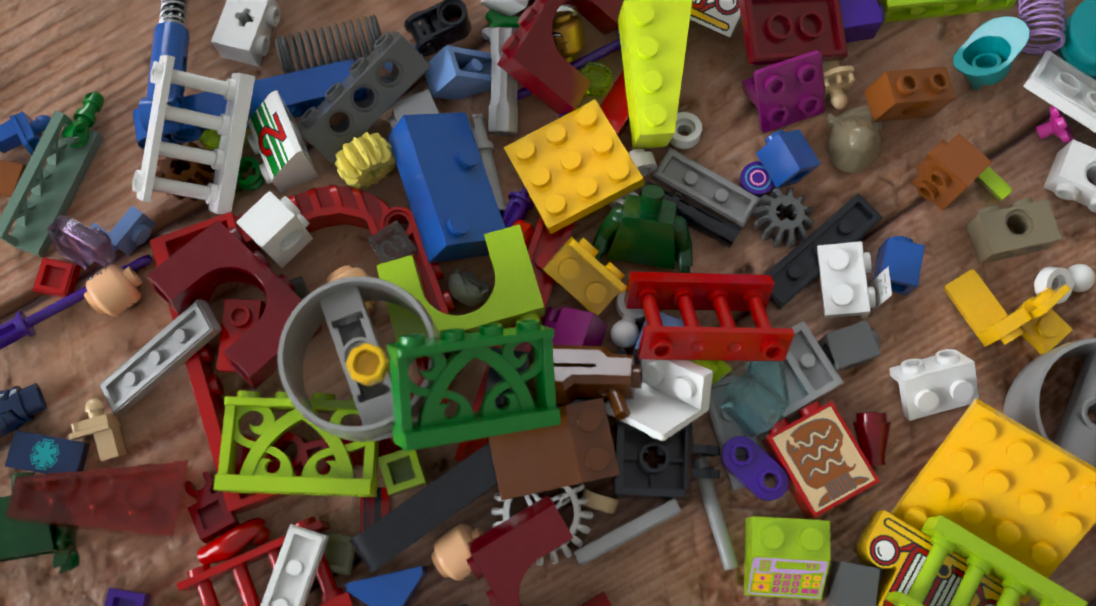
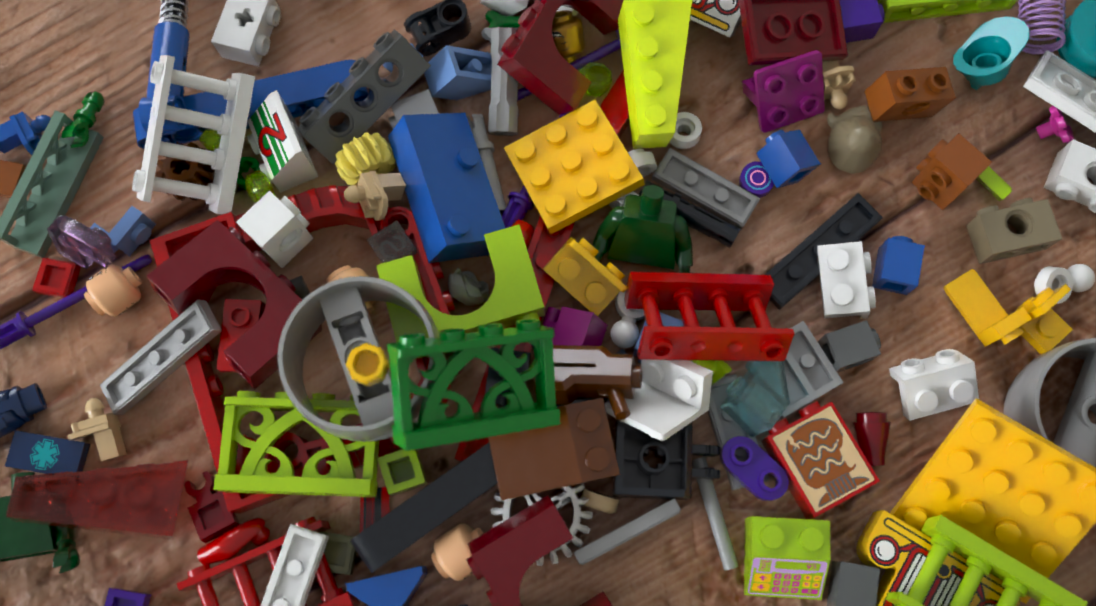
(257, 185): none -> clear neon green tile
(285, 55): dark grey piece -> none
(375, 191): none -> tan piece
(789, 229): dark grey gear -> none
(882, 287): white sticker -> none

